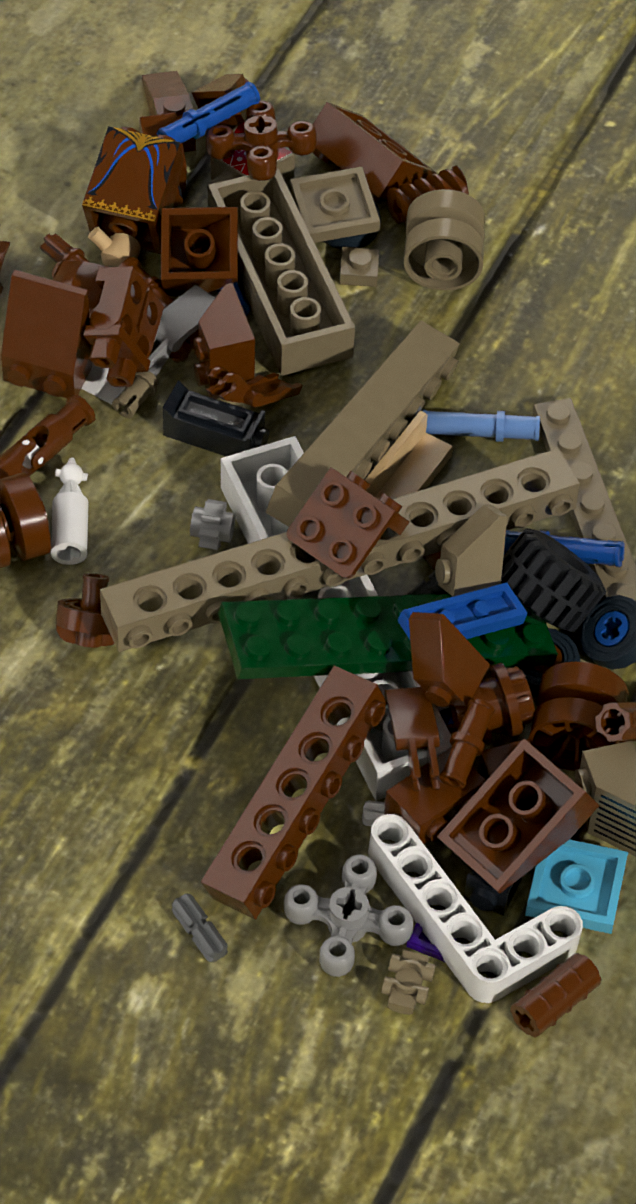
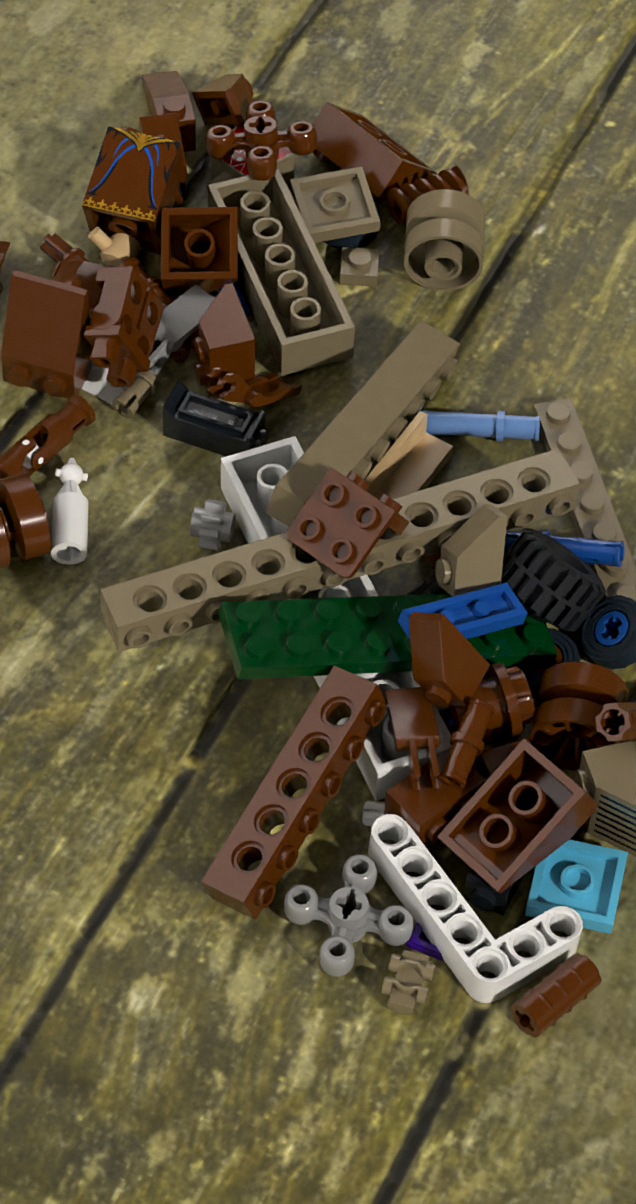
(80, 619): reddish brown pin -> none
(197, 122): blue pin -> none
(204, 933): dark grey piece -> none

